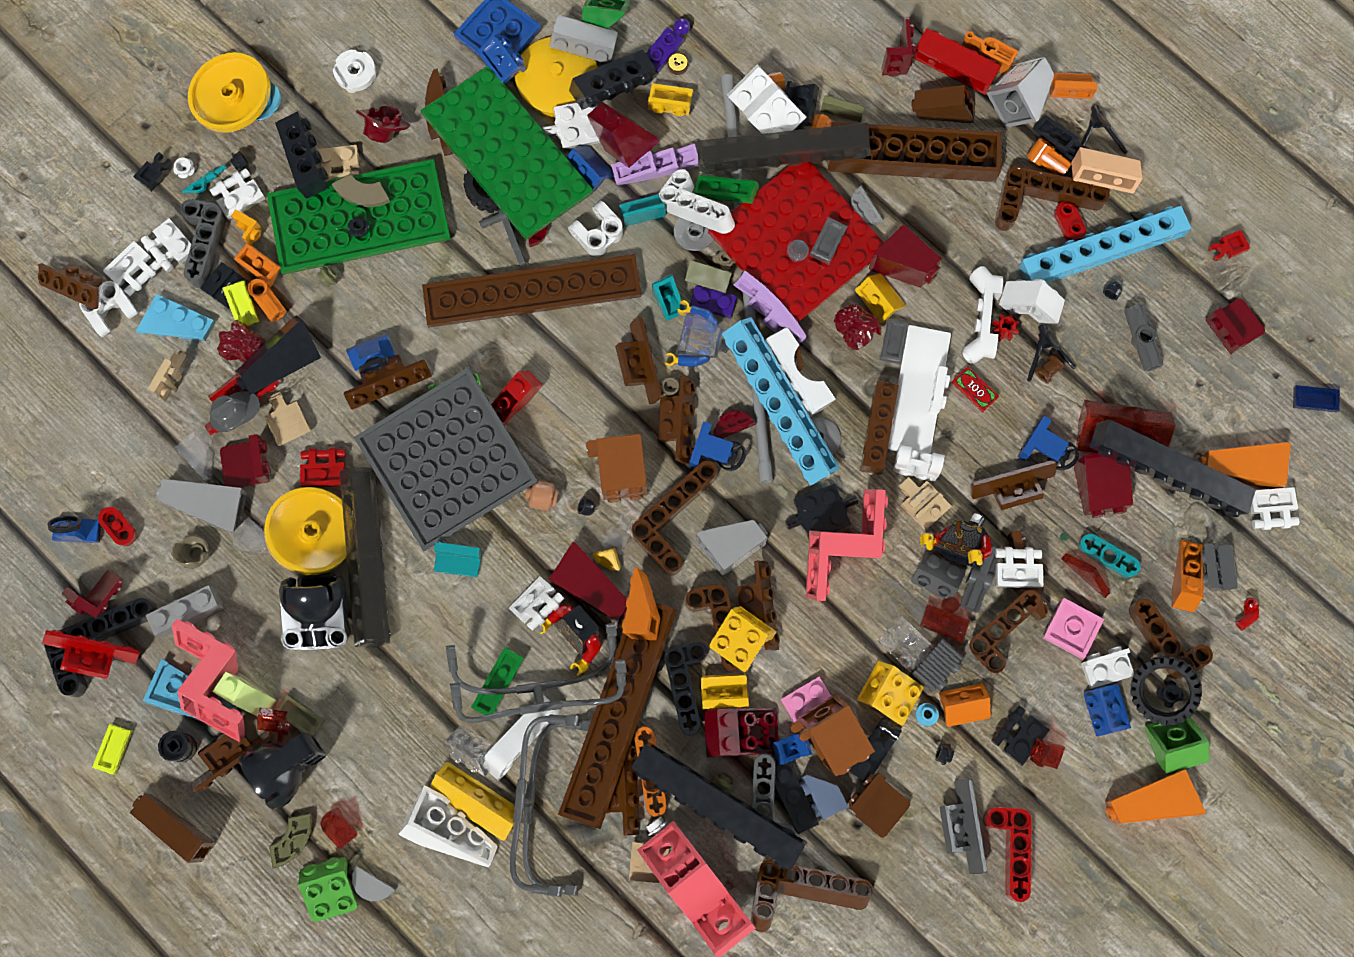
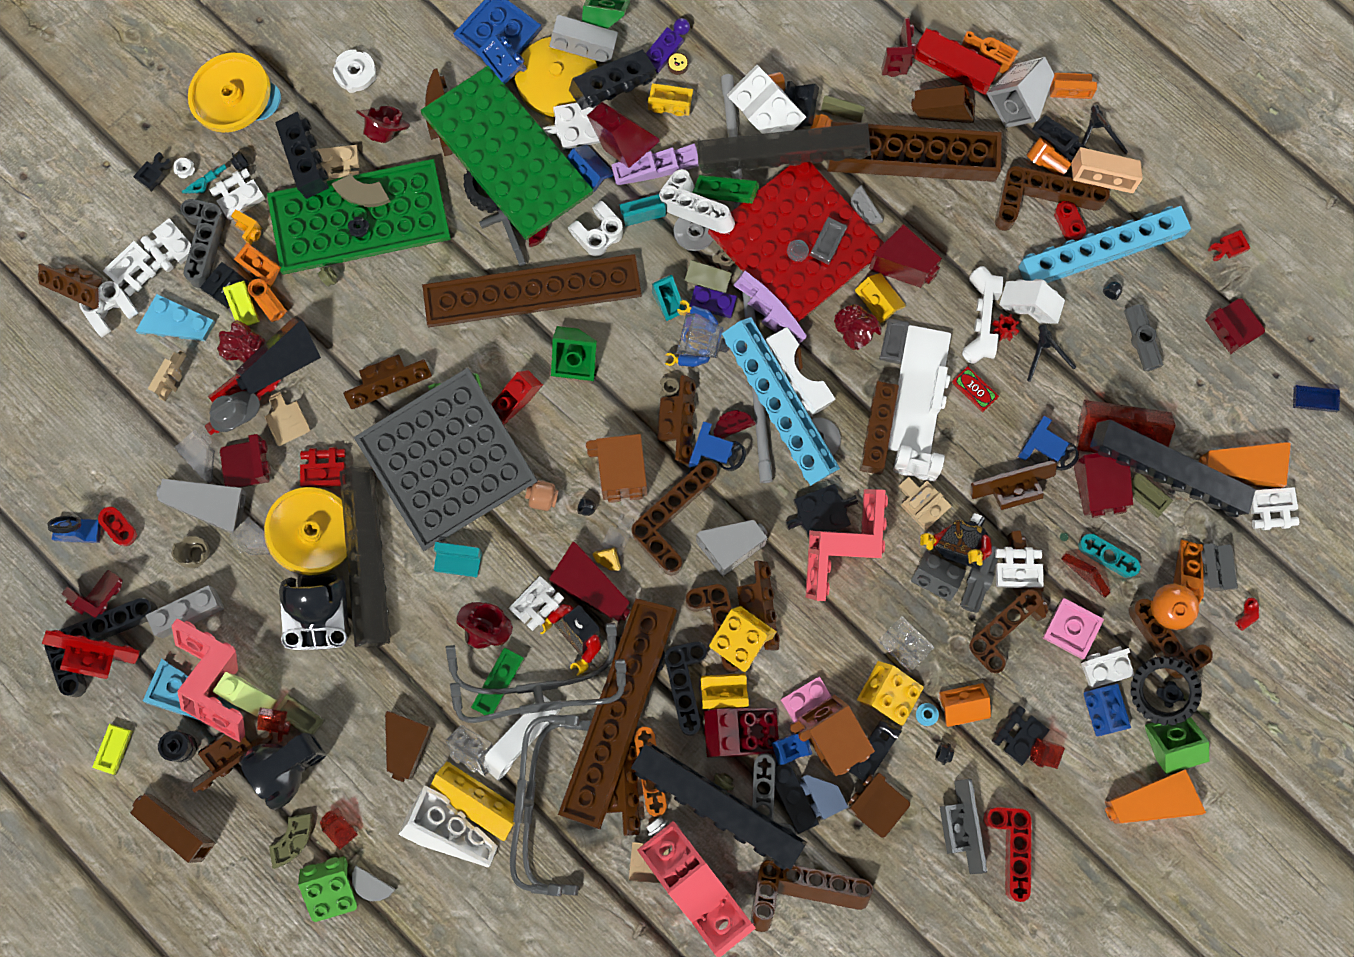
(368, 355): blue piece -> none
(404, 745): none -> reddish brown slope
(484, 624): none -> dark red hat
(573, 354): none -> green slope
(637, 362): reddish brown bracket -> none
(642, 614): orange slope -> none
(937, 666): dark grey brick -> none
(944, 621): clear red plate -> none
(1049, 369): reddish brown bush -> none
(1149, 495): none -> olive tile
(1175, 606): none -> orange cylinder

